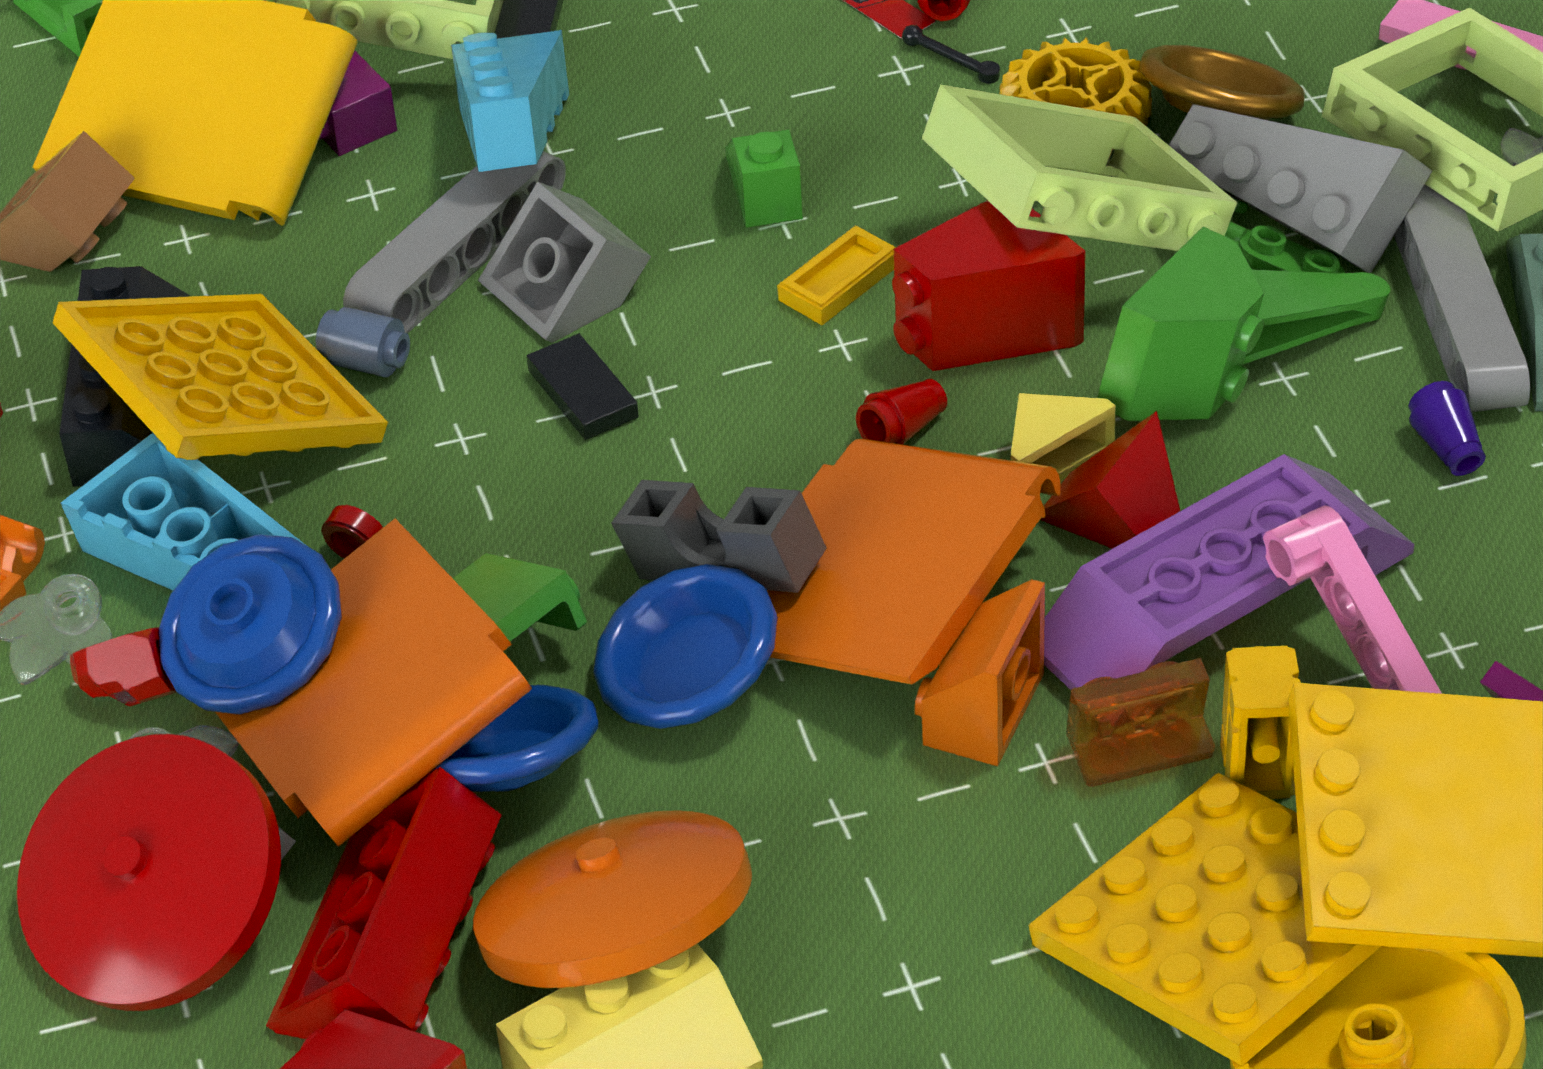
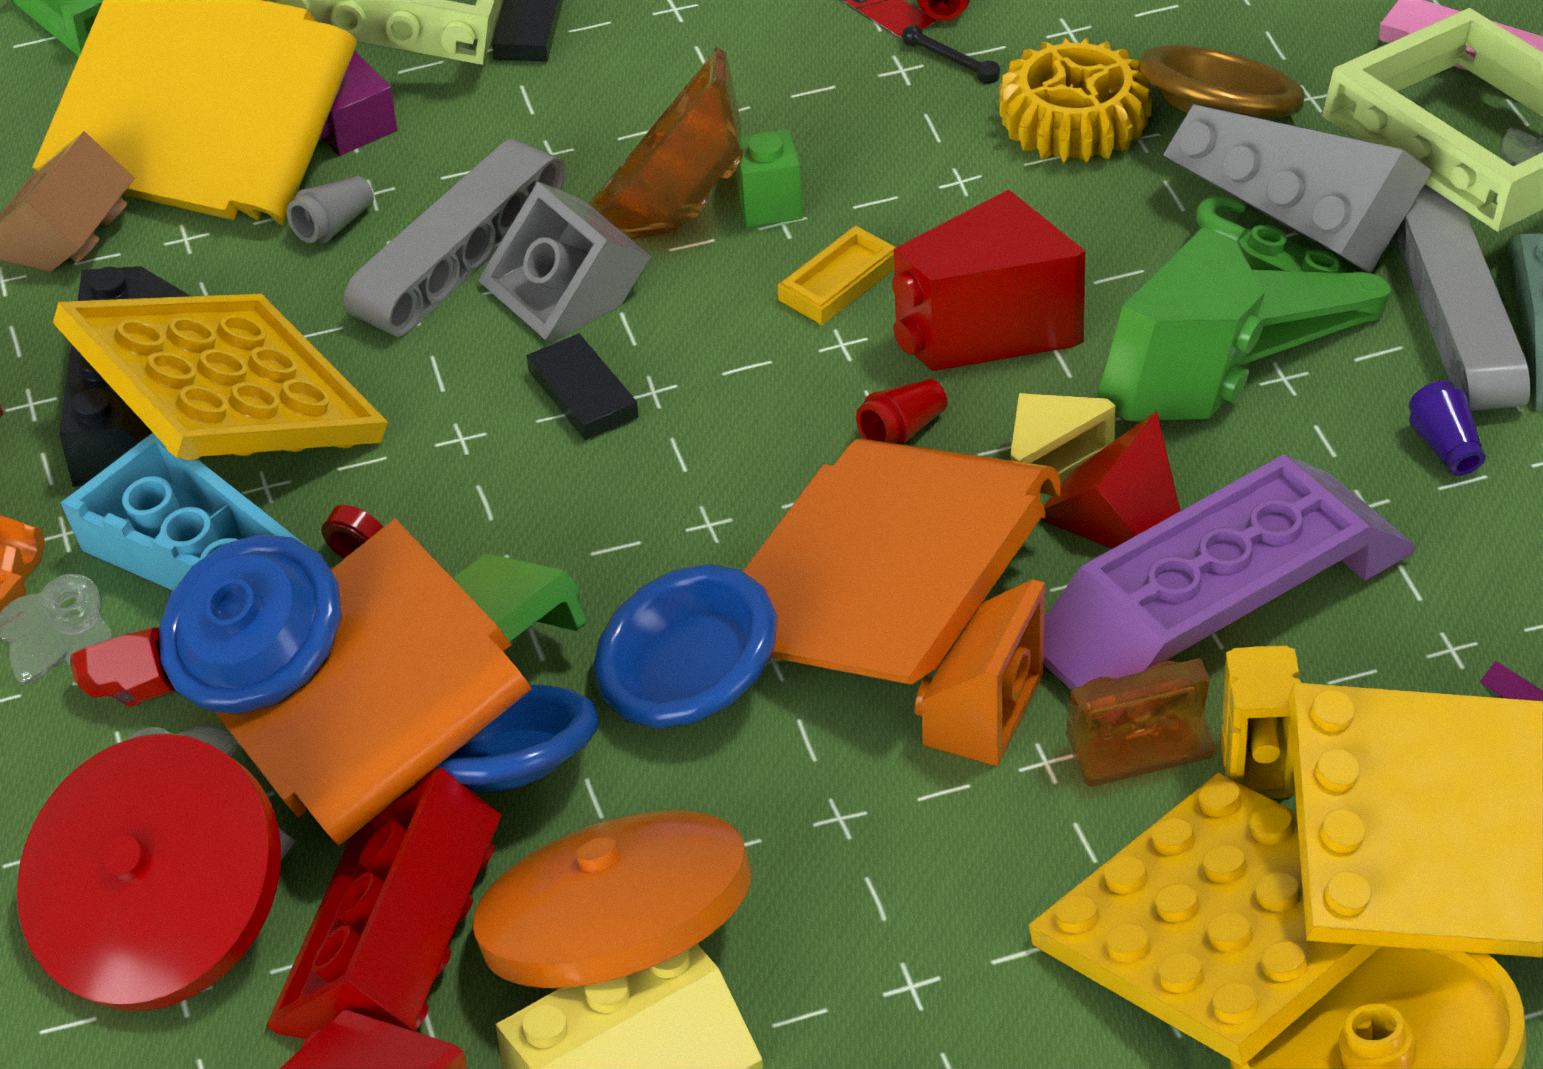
(327, 208): none -> light grey cone
(363, 341): sand blue brick -> none
(510, 95): medium azure wedge -> none
(678, 157): none -> clear orange wedge
(763, 534): dark grey arch -> none
(1009, 141): yellowish green window -> none
(1325, 550): bright pink beam -> none

